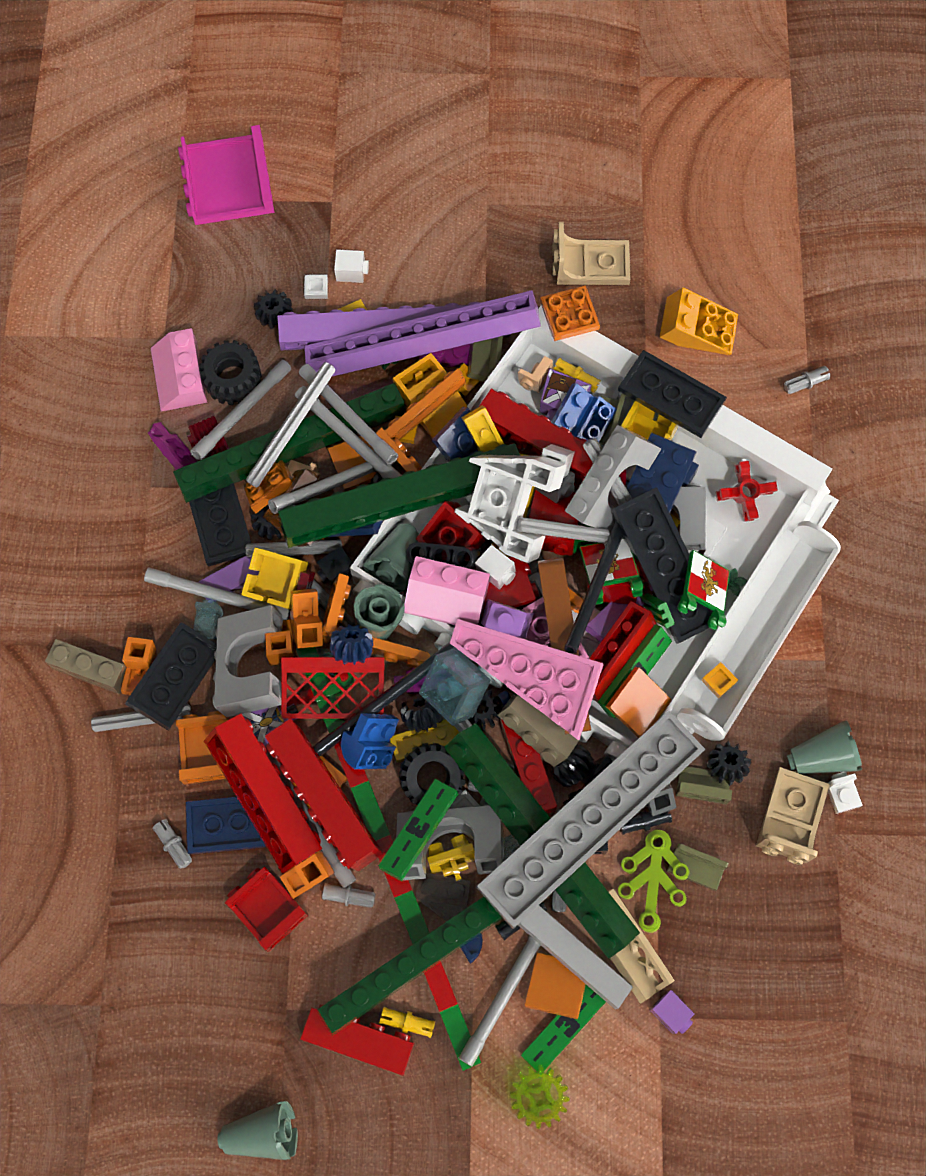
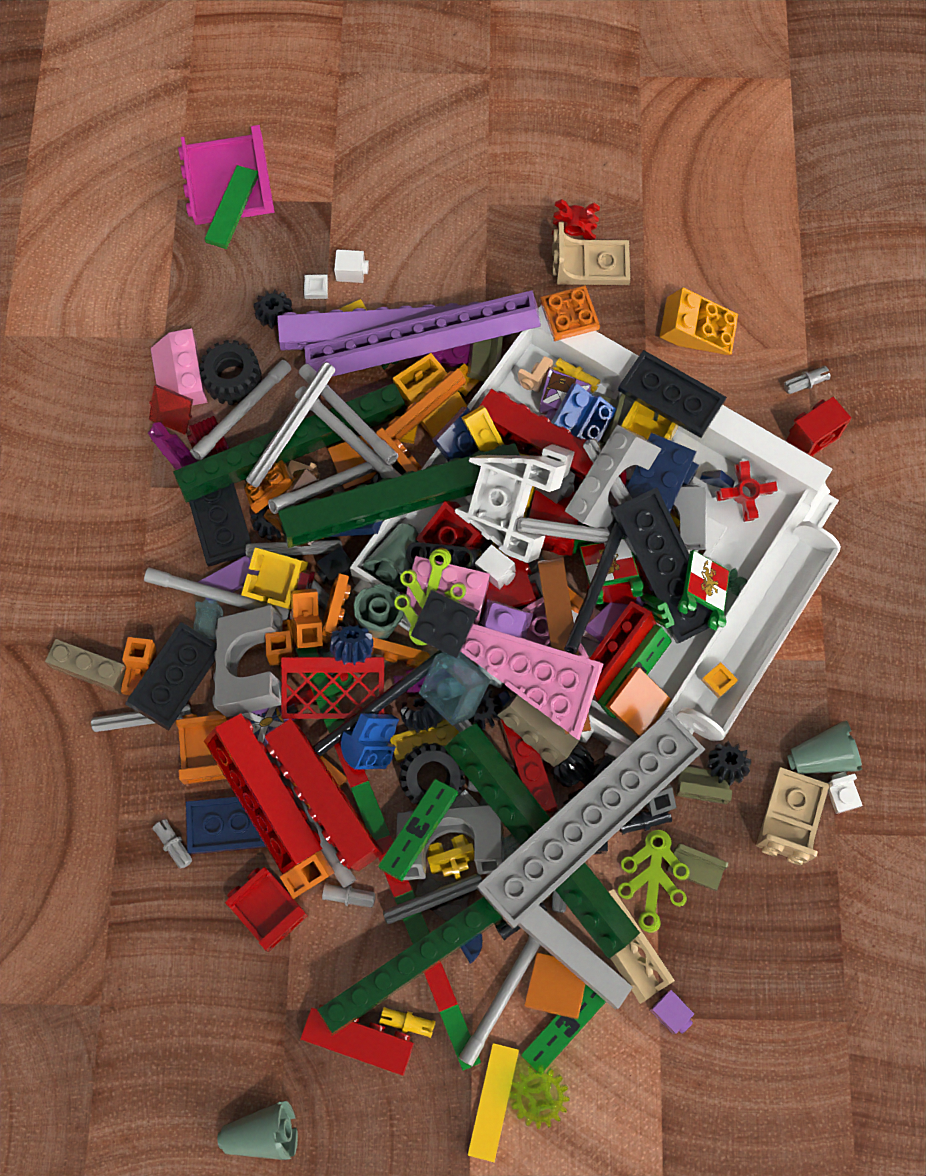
(170, 409): none -> clear red piece
(231, 207): none -> green tile
(419, 593): none -> lime plant
(432, 899): none -> dark grey axle
(444, 623): none -> black plate
(493, 1102): none -> yellow tile
(577, 219): none -> red pin
(717, 478): none -> dark blue tile
(819, 427): none -> red brick

